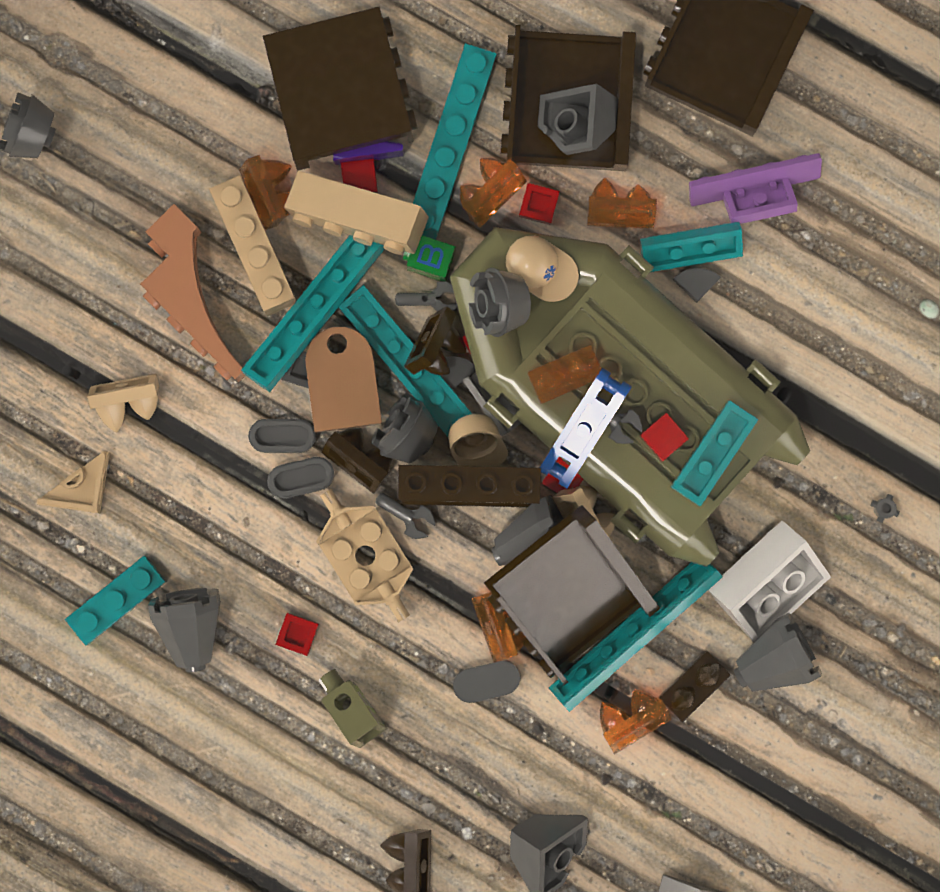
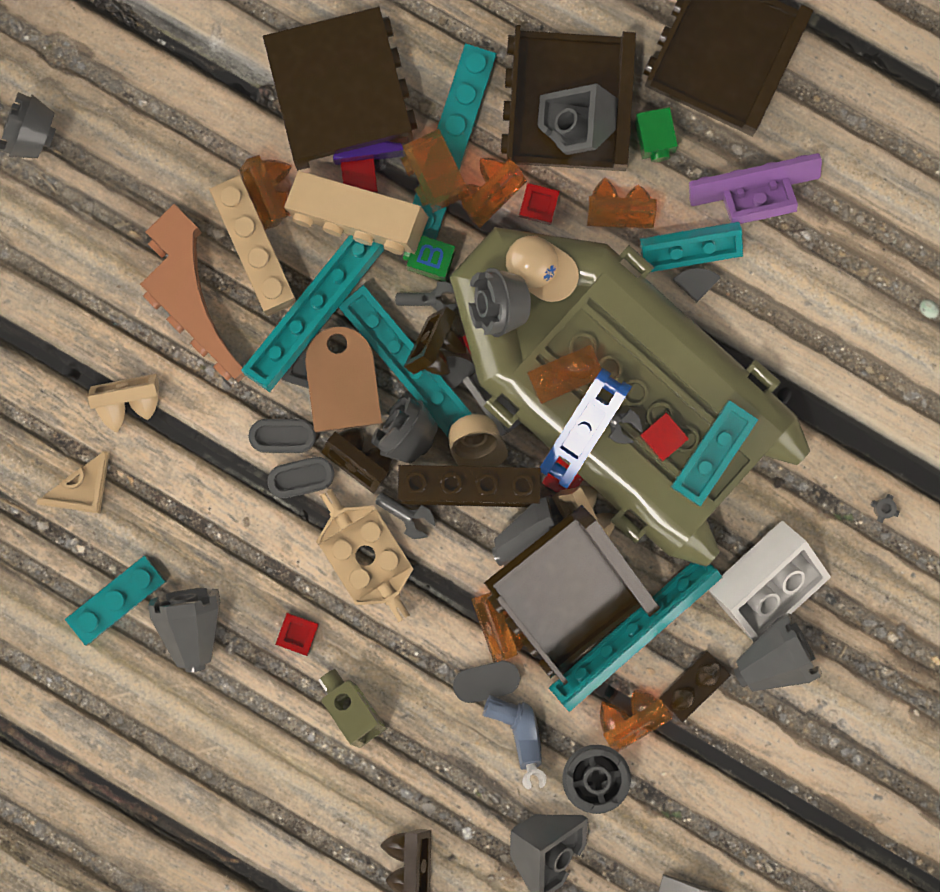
(435, 171): none -> clear orange brick
(525, 732): none -> sand blue arm
(596, 779): none -> dark grey cone
(656, 134): none -> green brick

